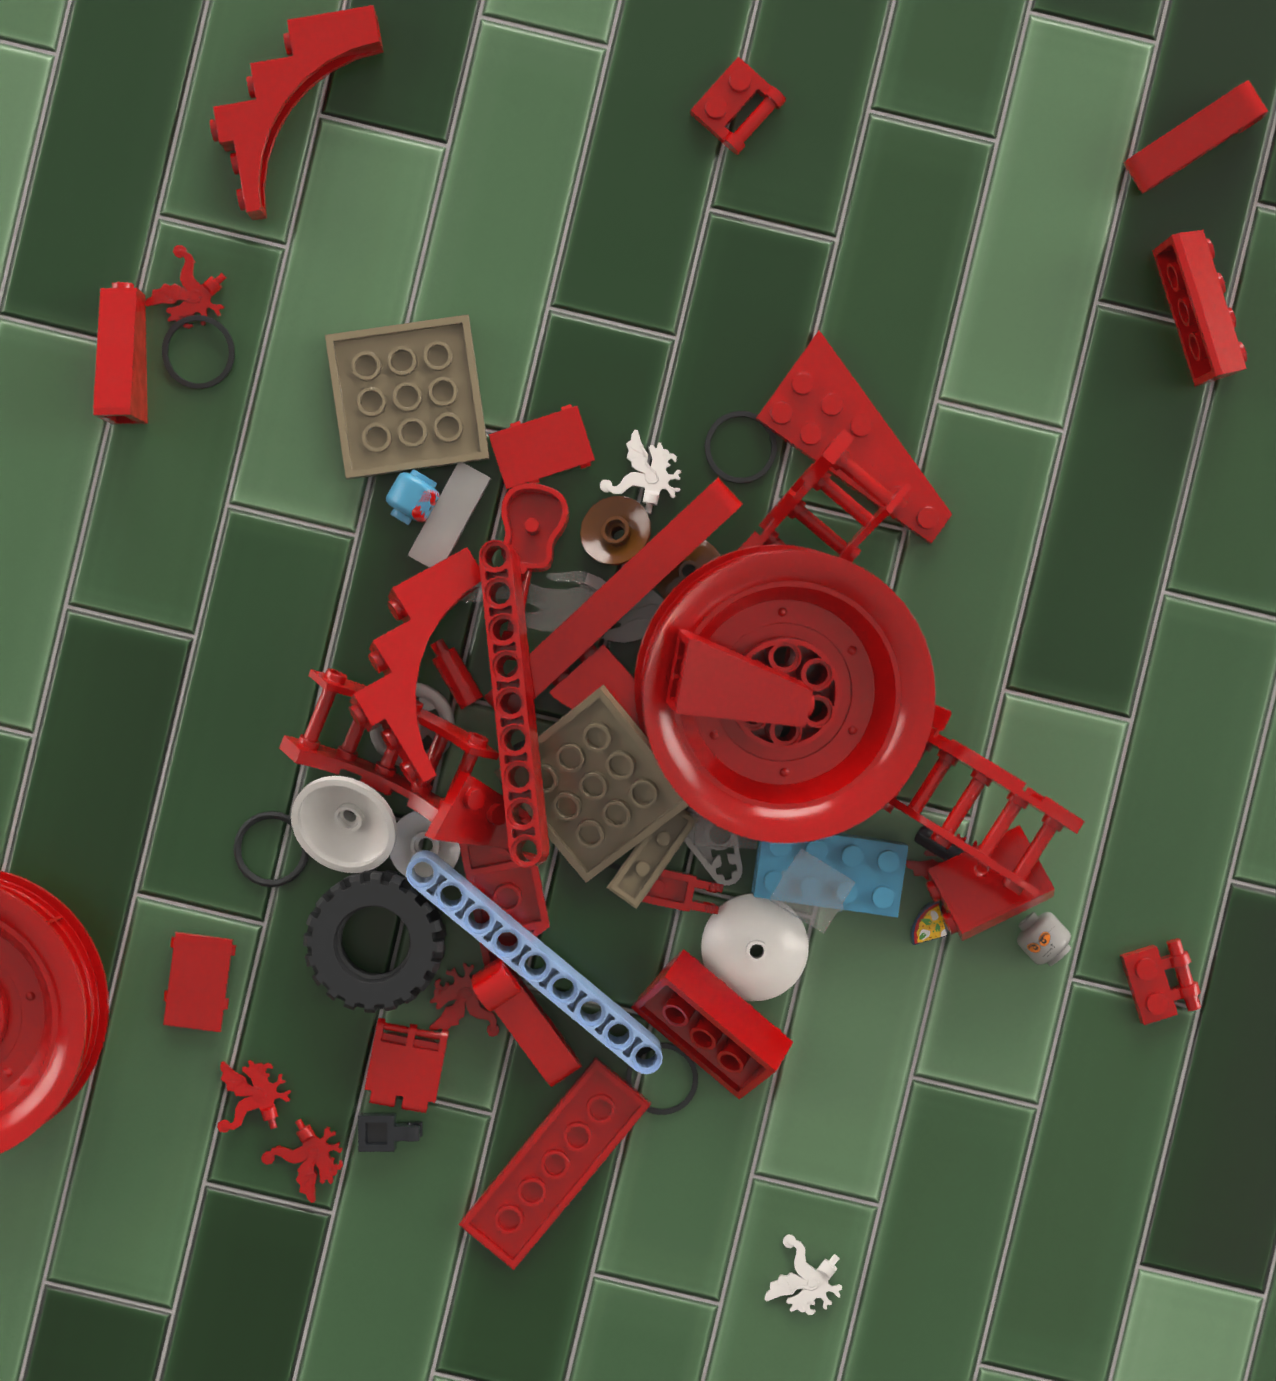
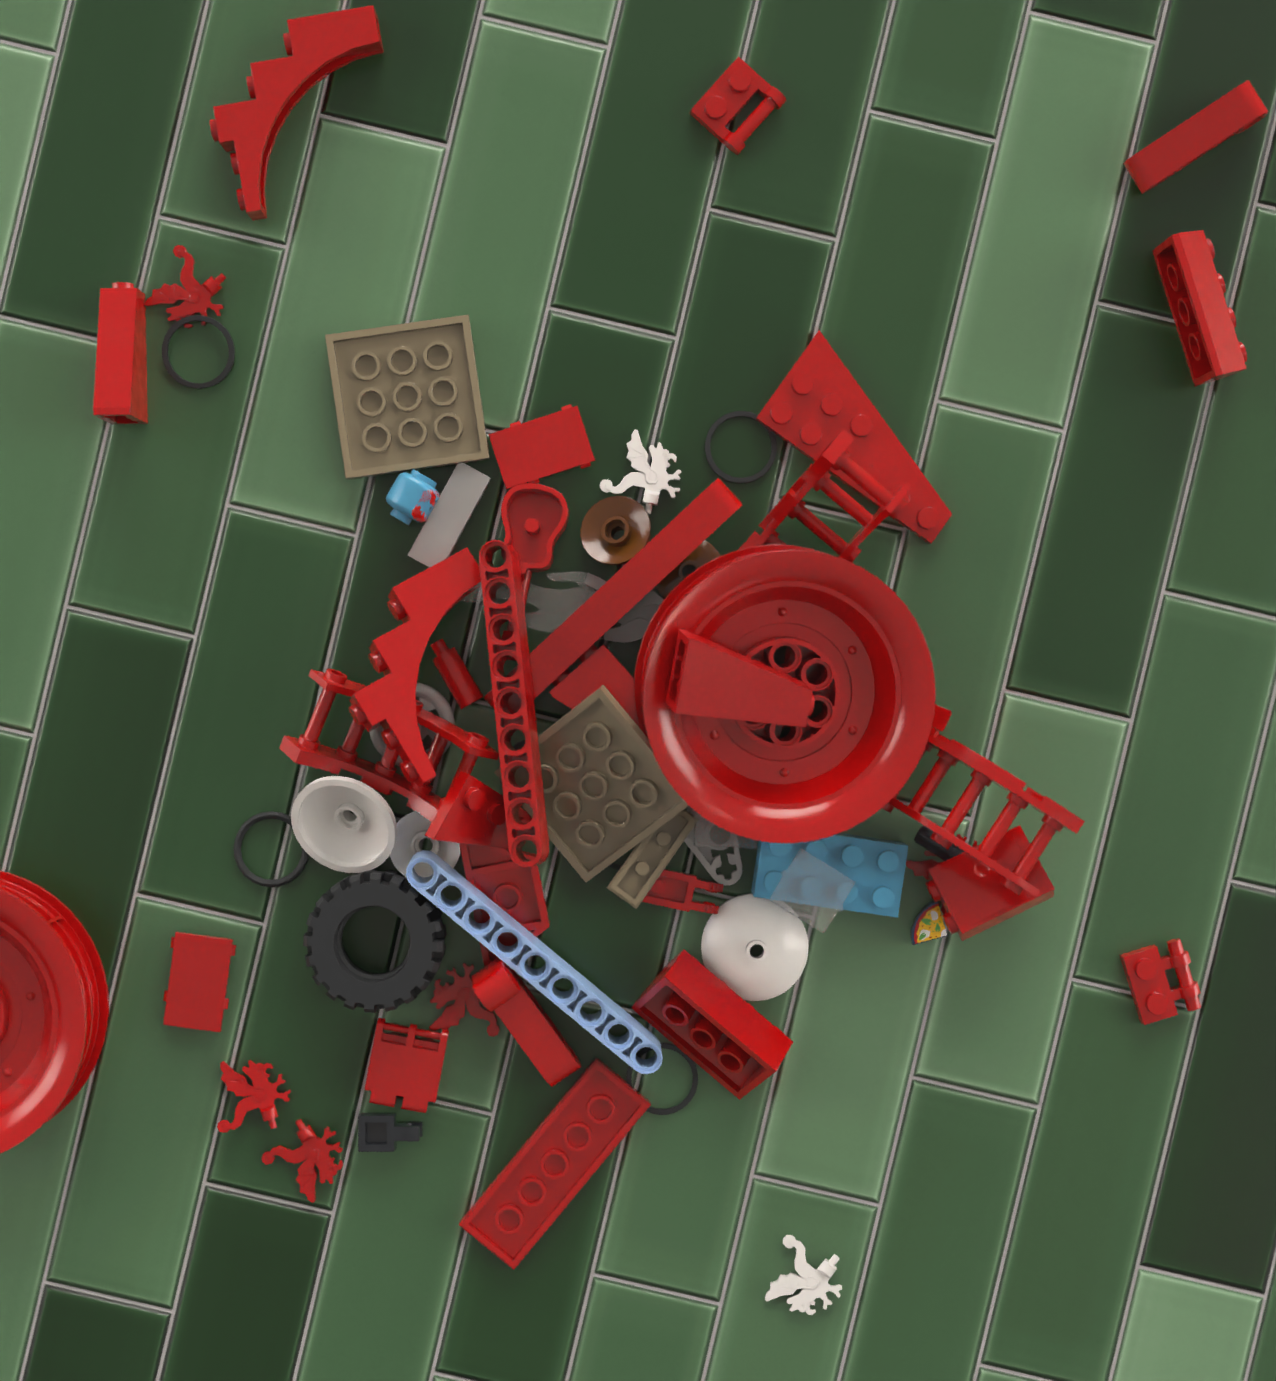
(1044, 938): light grey head -> none

